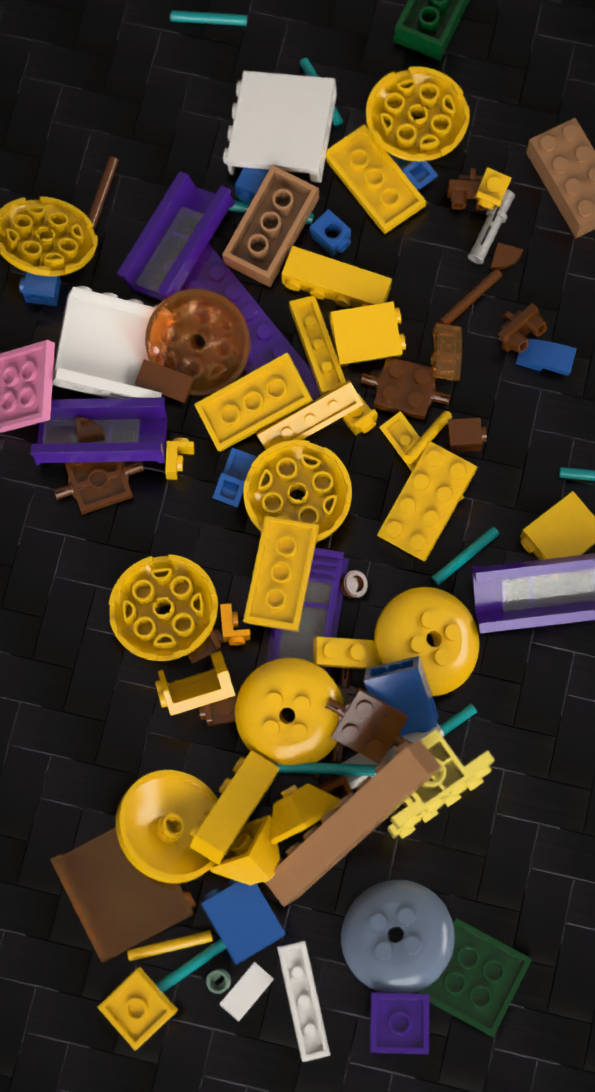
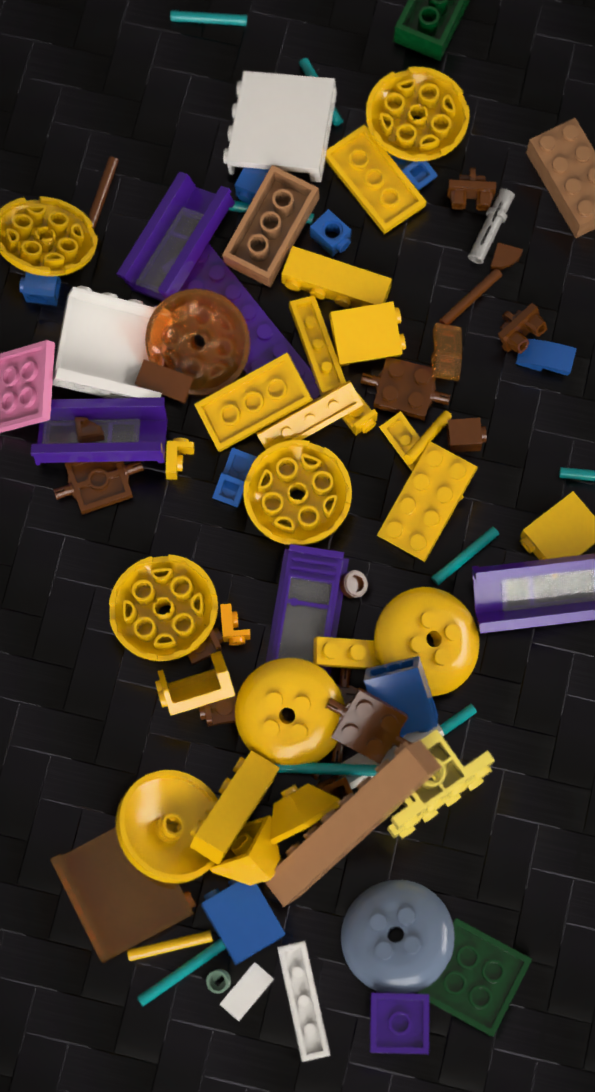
(137, 1008): yellow tile -> none
(281, 573): yellow tile -> none
(492, 189): yellow bracket -> none

